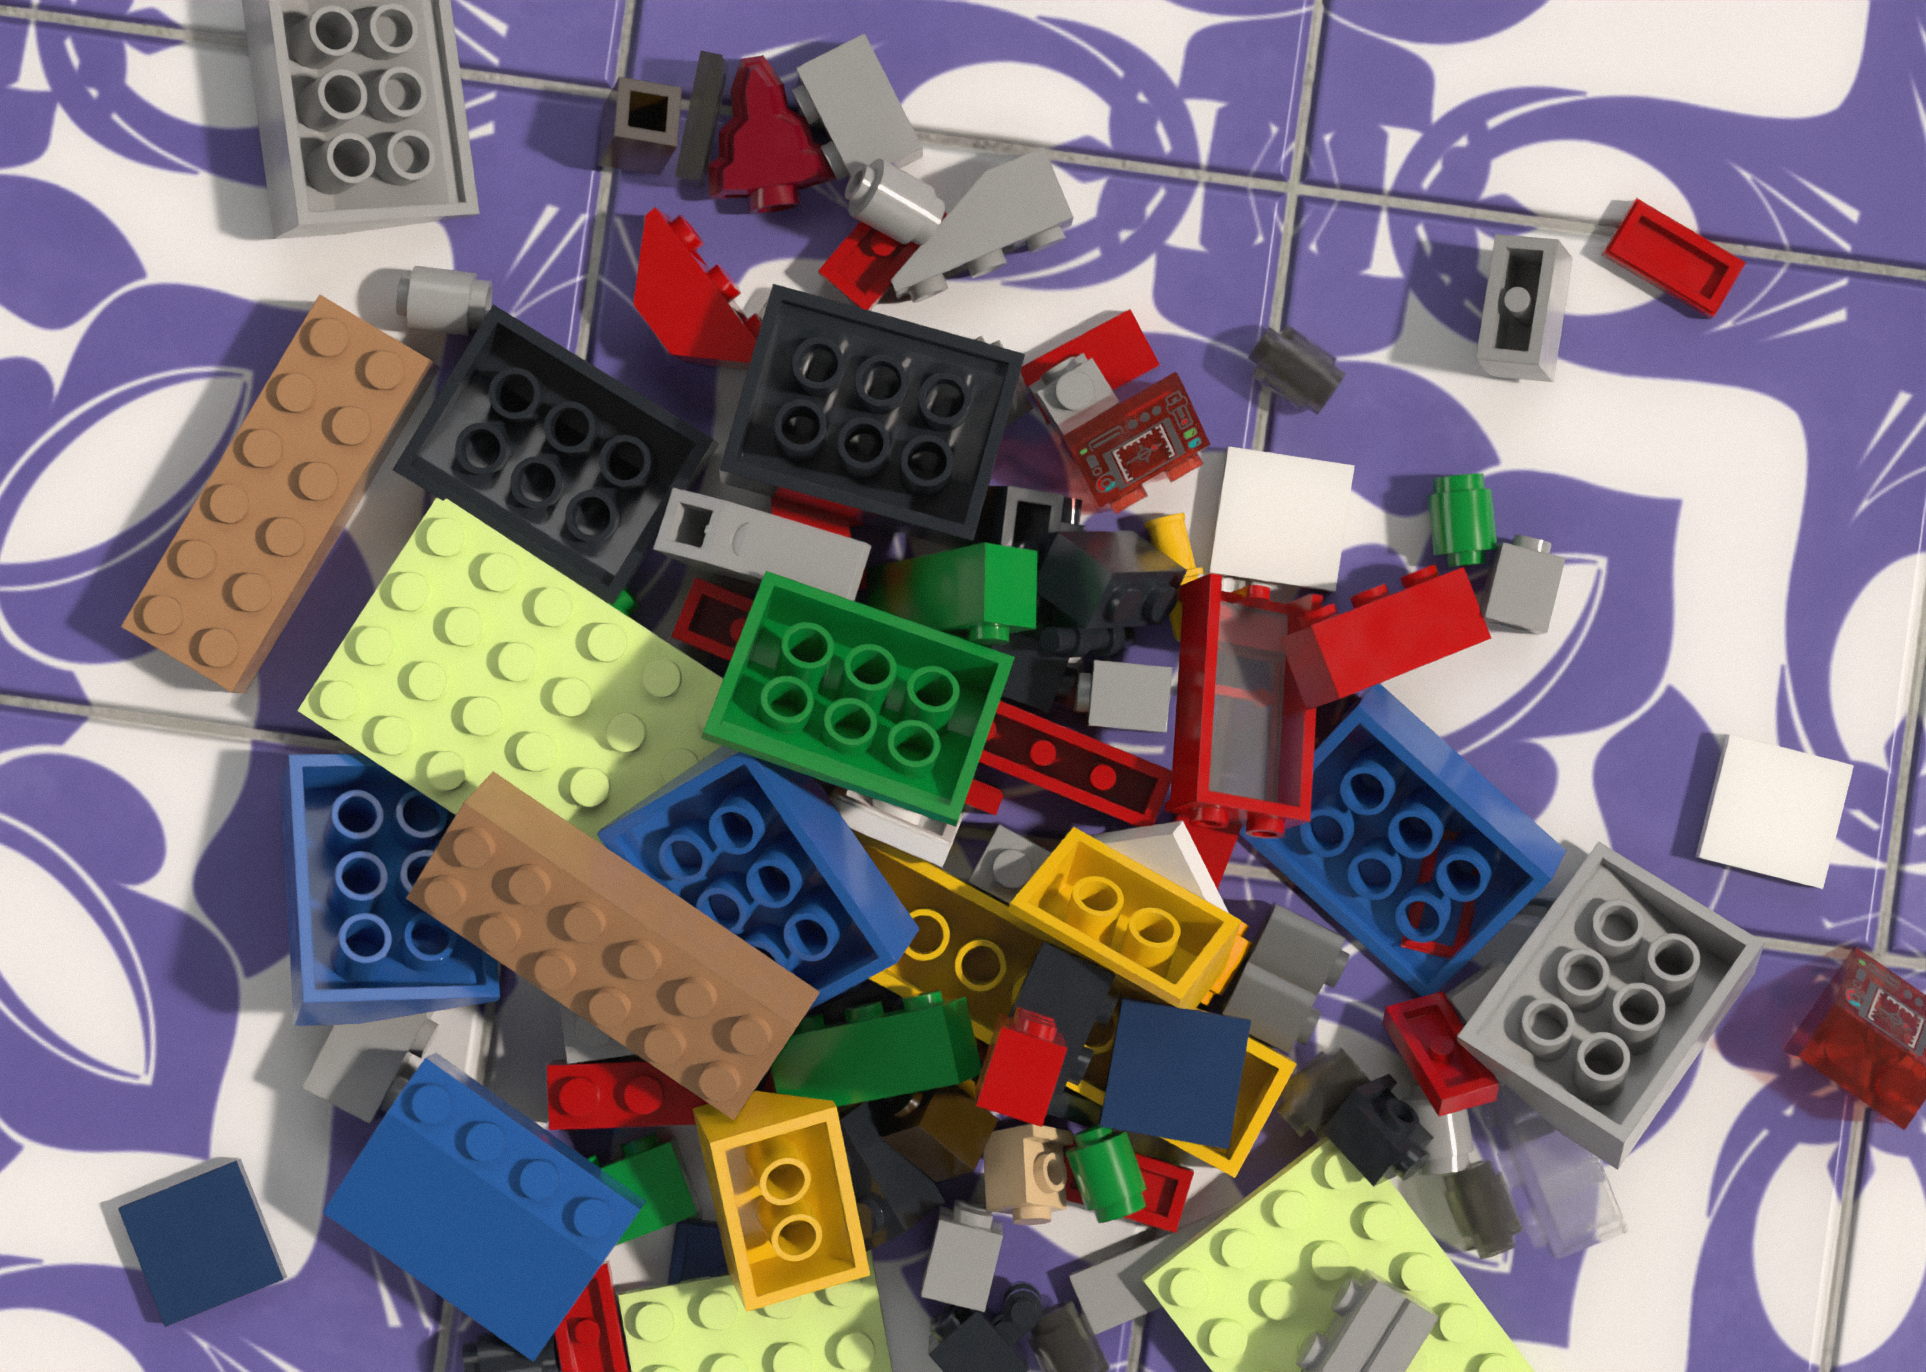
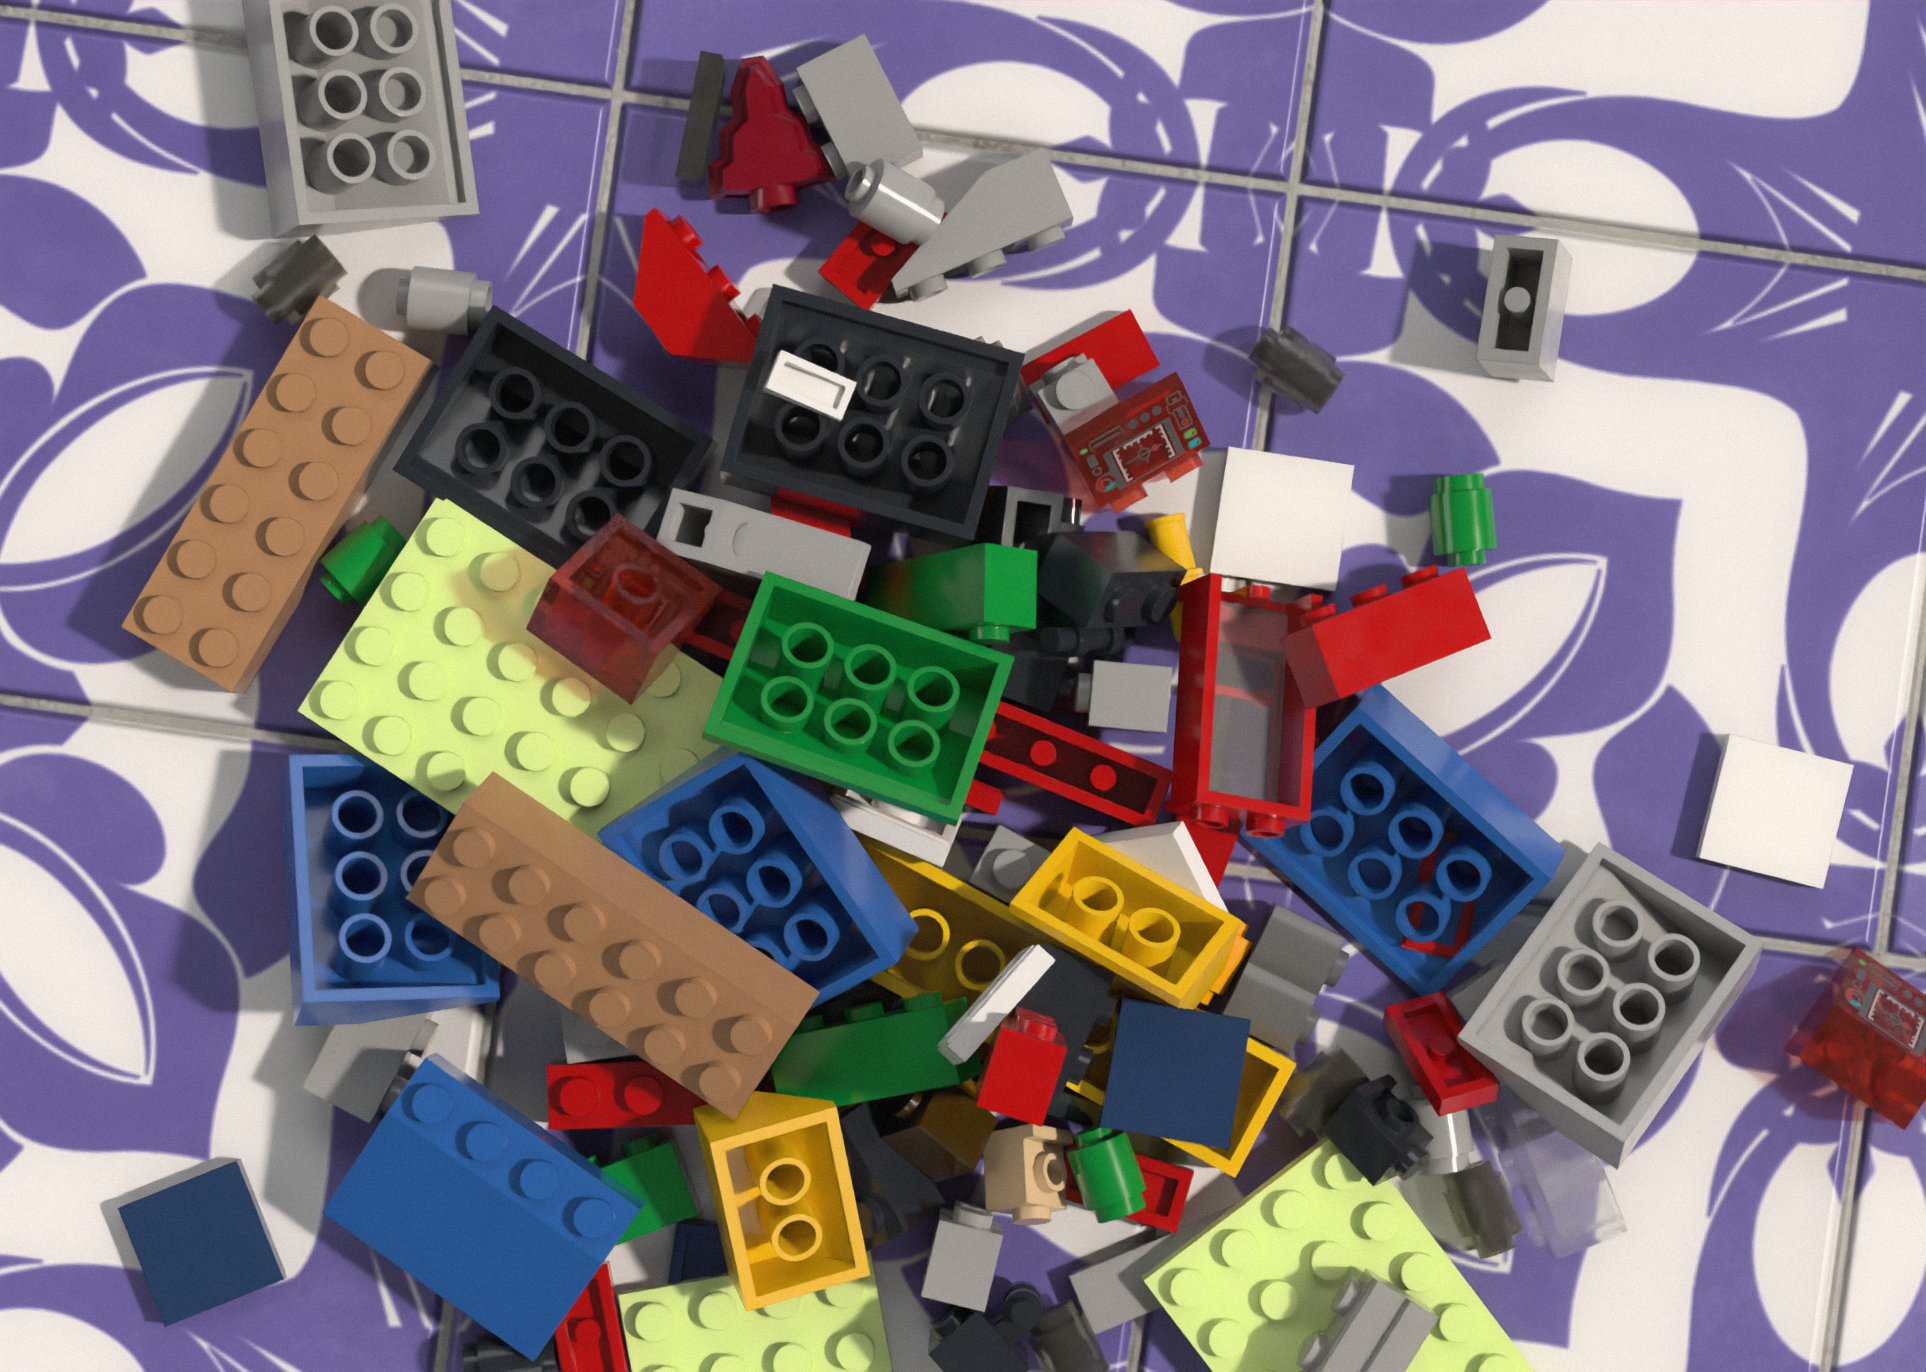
(296, 279): none -> clear smoke brick
(361, 561): none -> green brick
(622, 608): none -> clear red slope
(640, 126): brick -> none
(809, 385): none -> white piece
(994, 1004): none -> white tile
(1522, 585): light grey brick -> none
(1673, 258): red tile -> none

